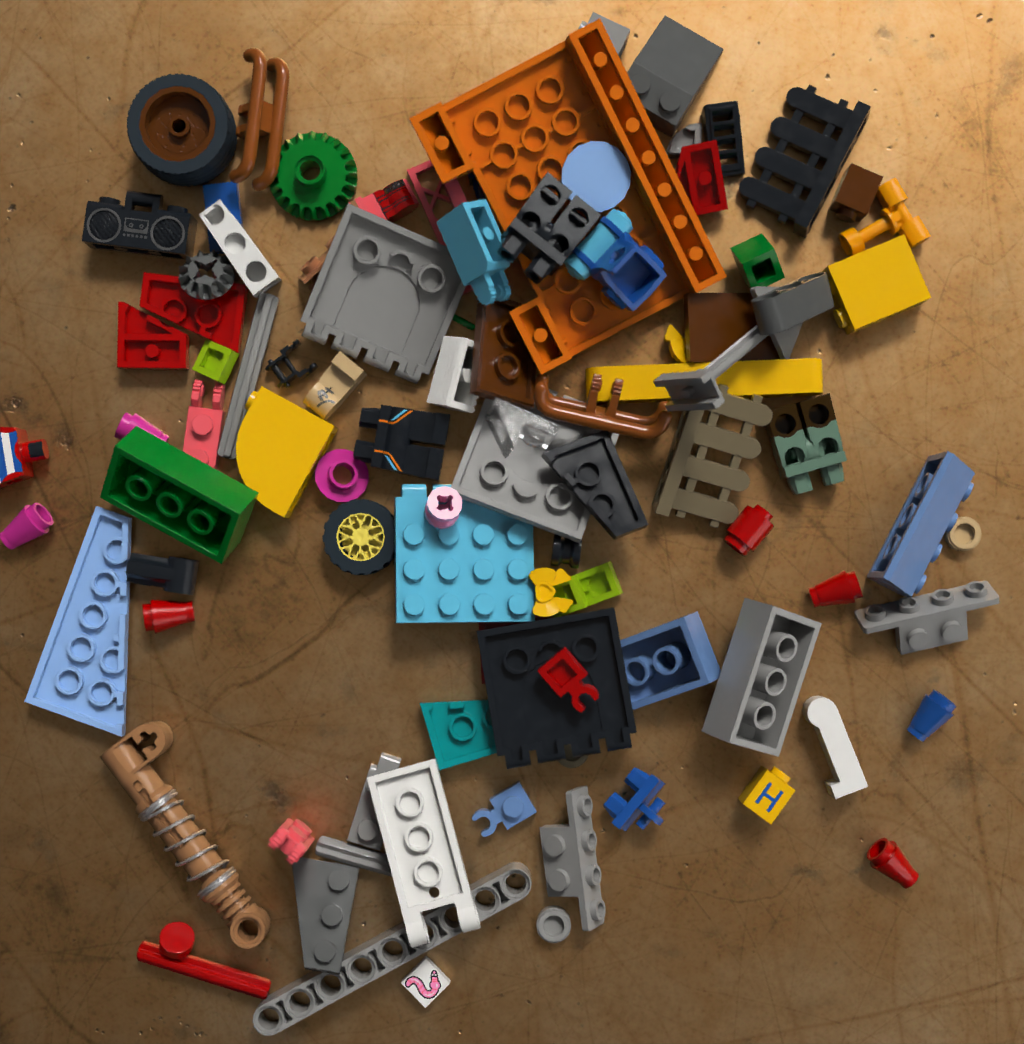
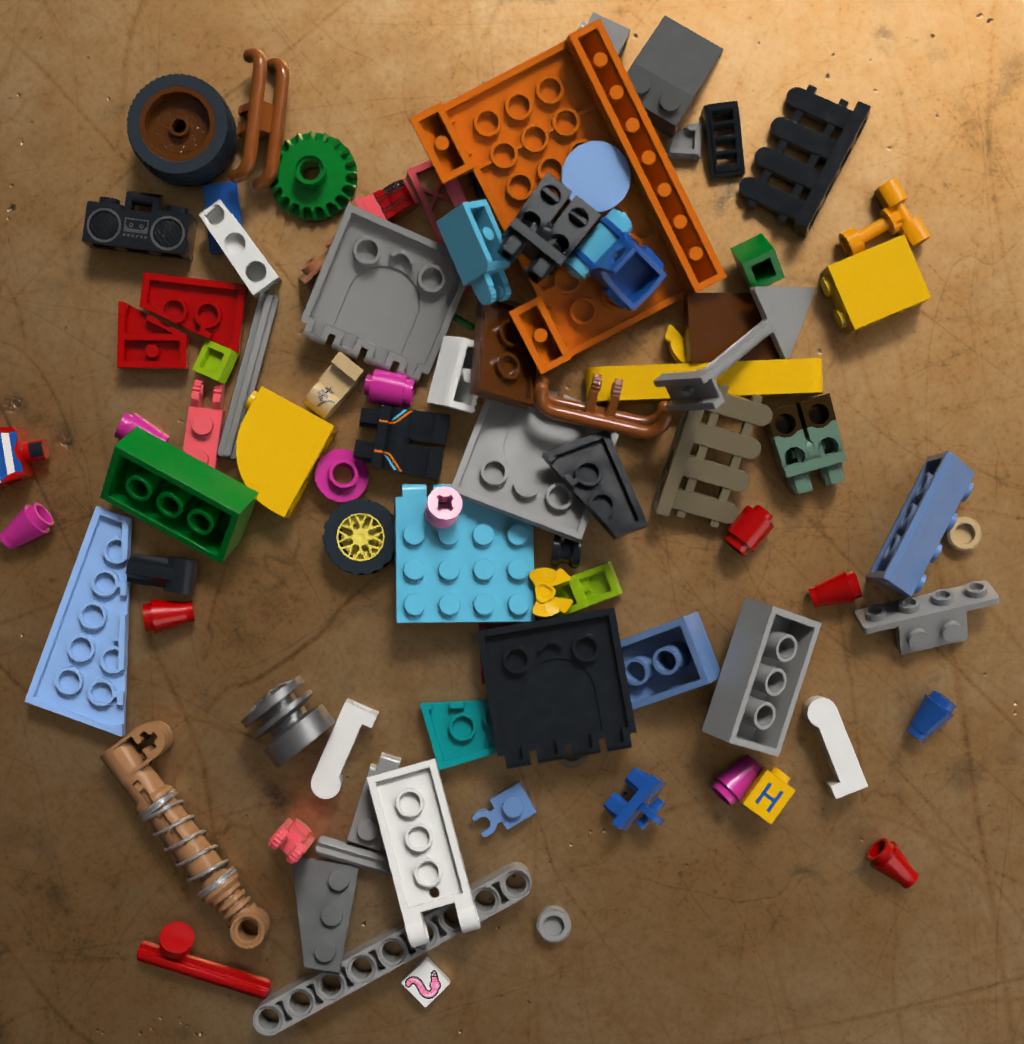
(206, 287): dark grey gear -> none
(273, 365): black piece -> none
(287, 721): none -> flat silver wheel
(328, 774): none -> white leg
(389, 388): none -> dark pink brick
(512, 422): clear slope -> none
(566, 675): red plate -> none
(572, 859): light grey bracket -> none
(702, 177): red wing -> none
(735, 781): none -> dark pink cone
(792, 303): dark grey beam -> none
(855, 194): reddish brown brick -> none

